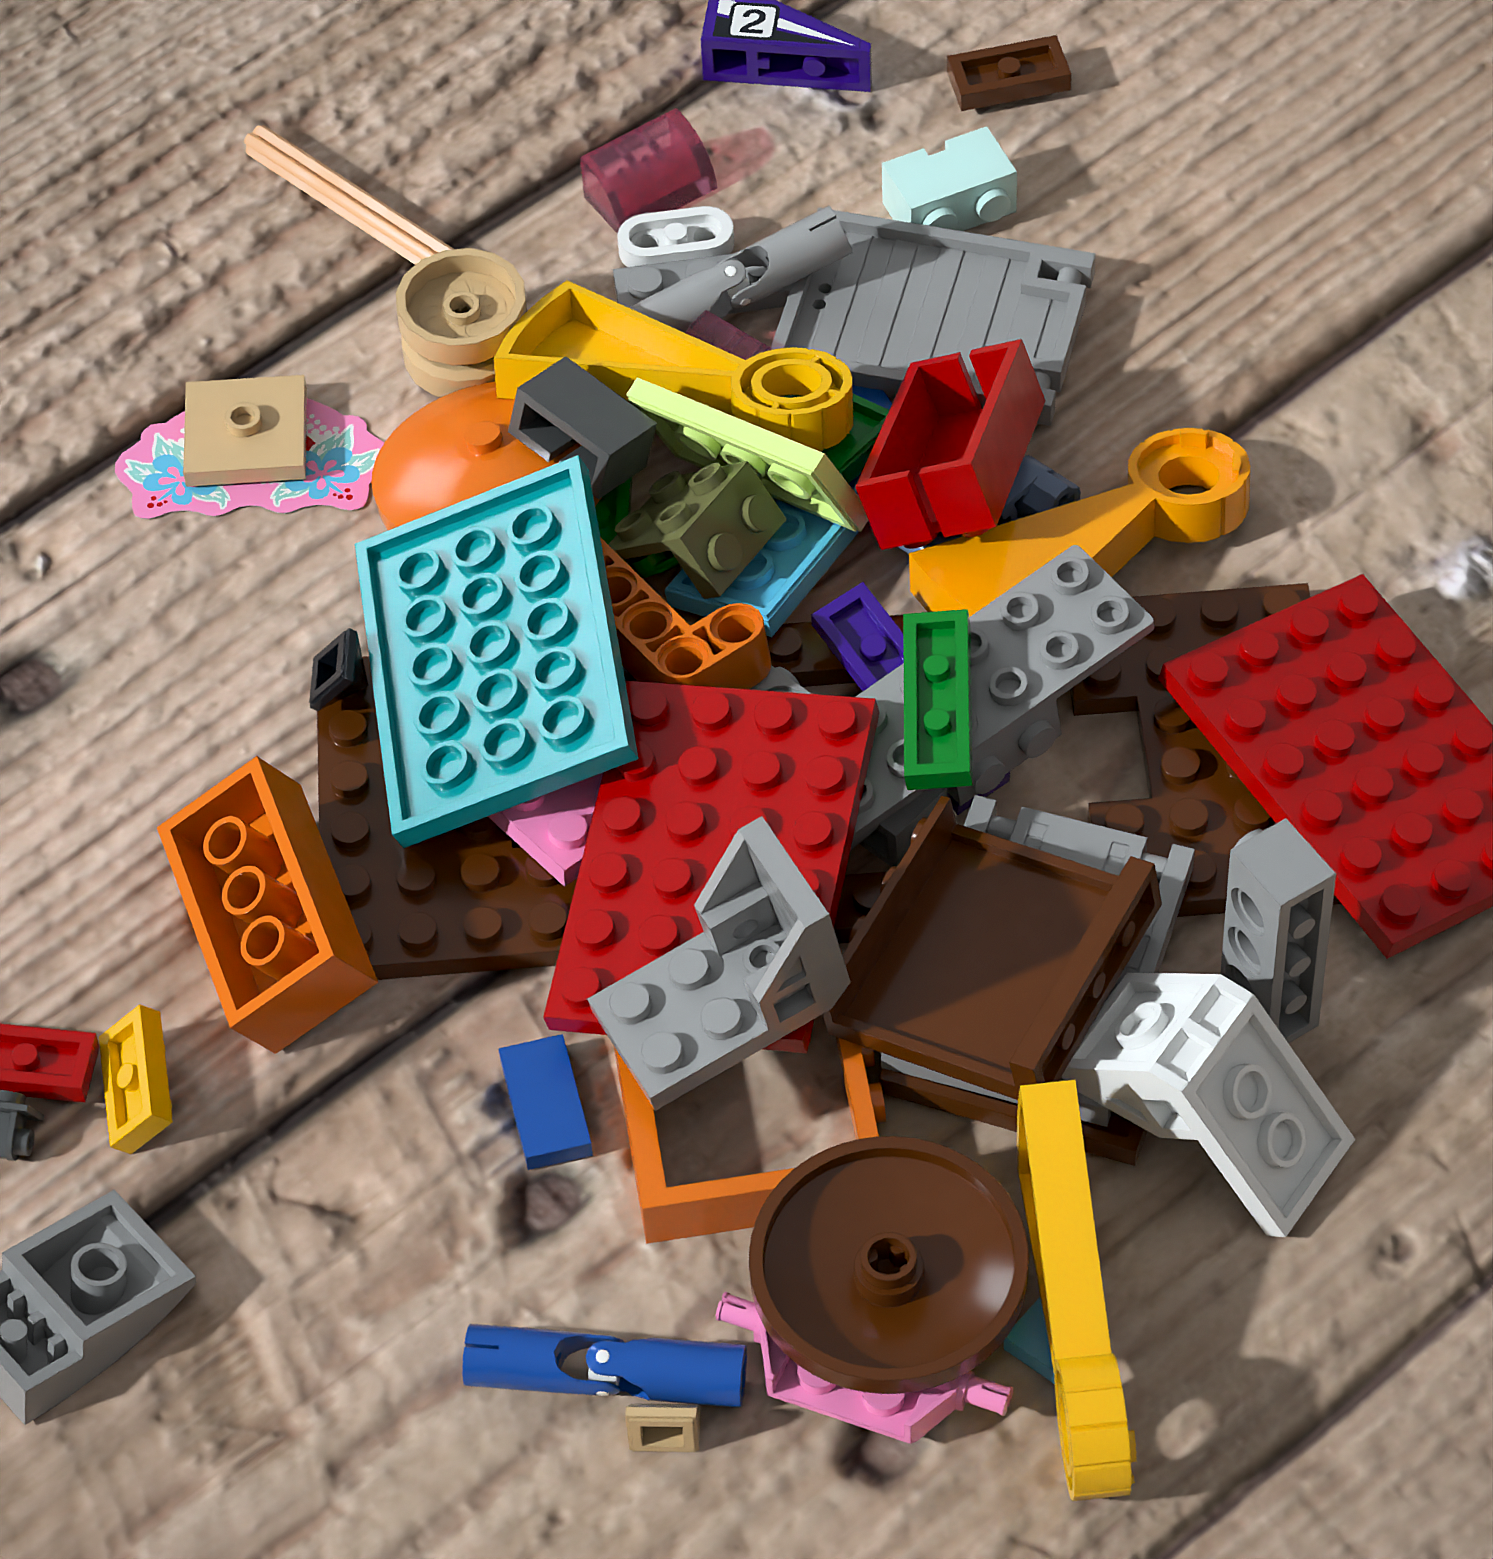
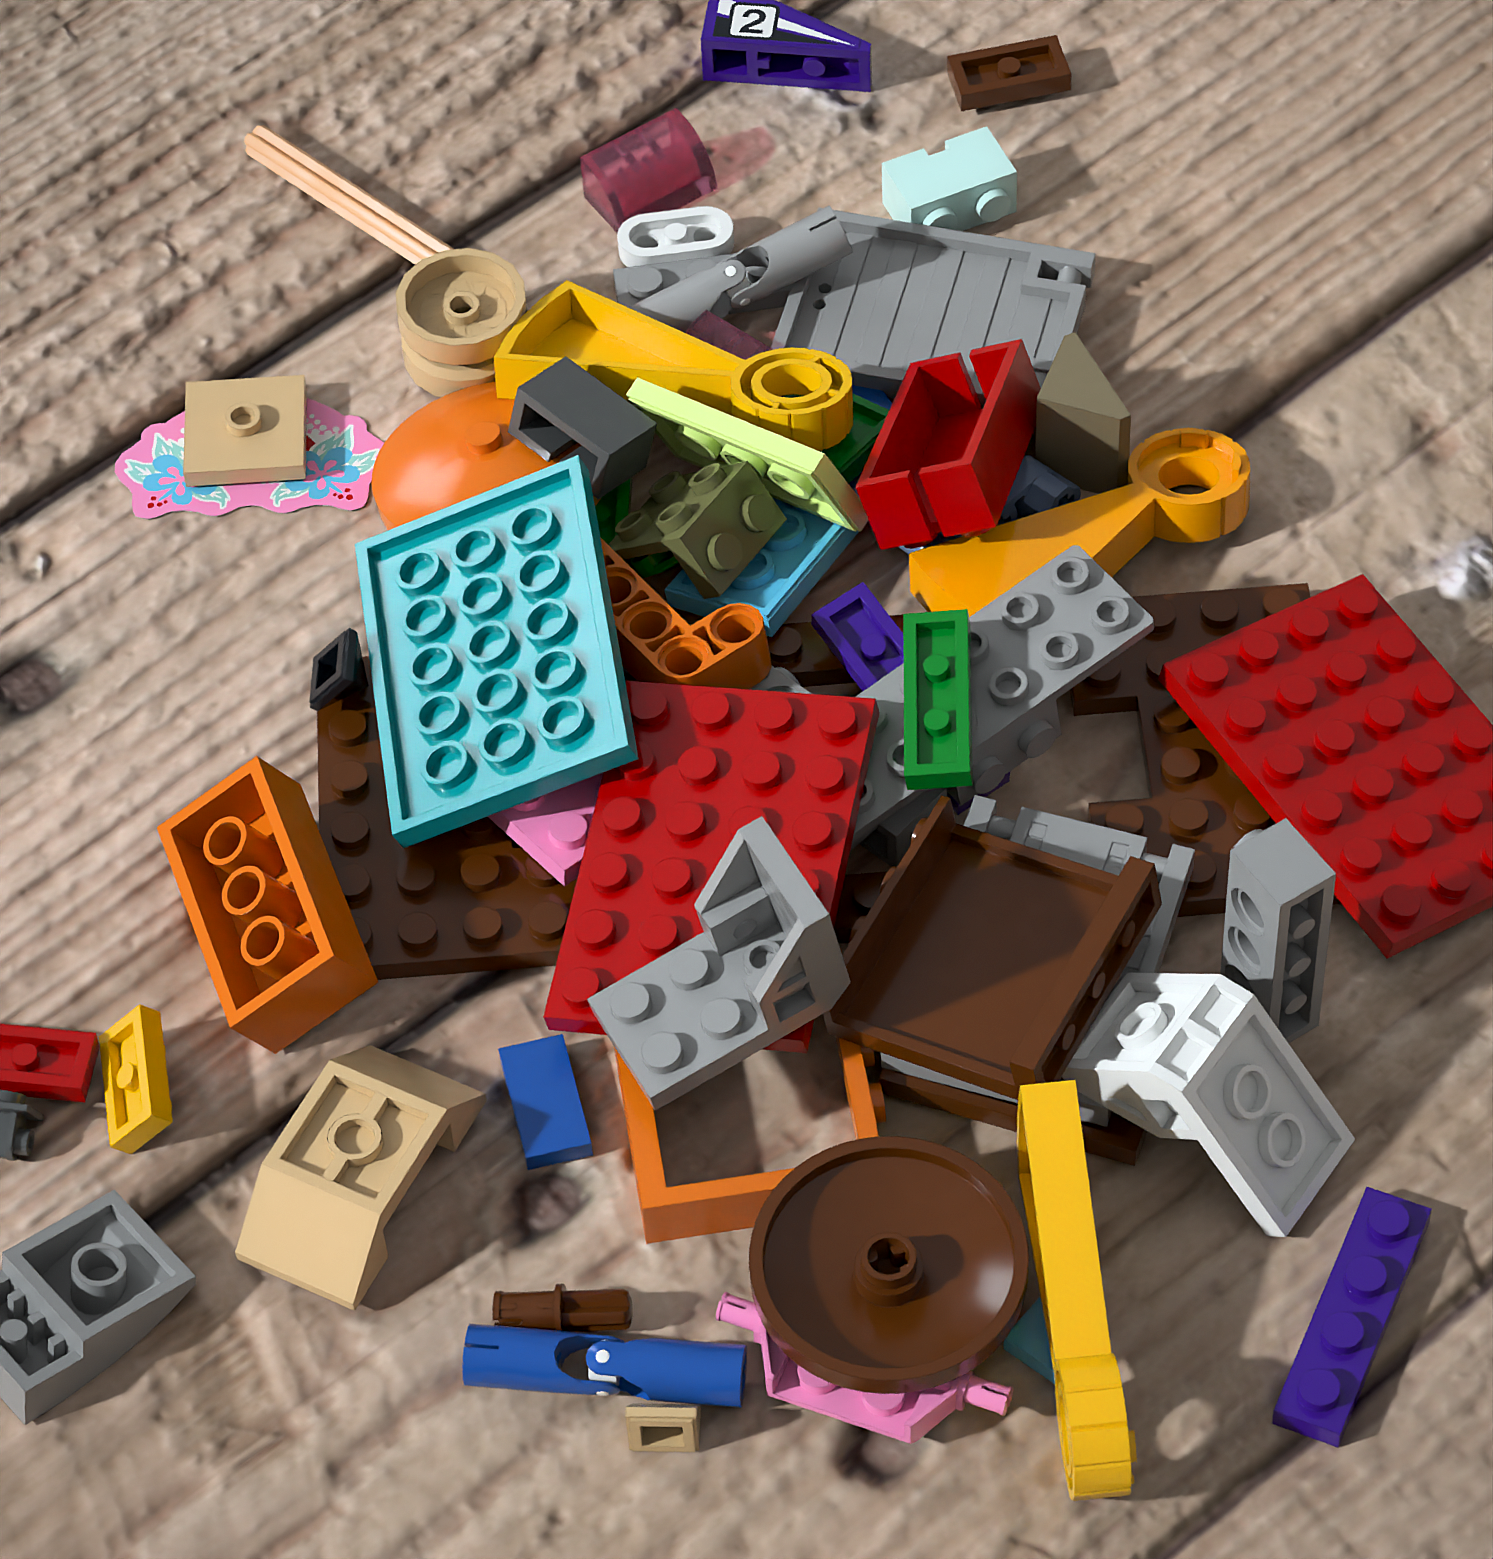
(347, 1168): none -> tan slope
(564, 1309): none -> reddish brown axle
(1082, 422): none -> dark tan slope
(1351, 1317): none -> dark purple plate

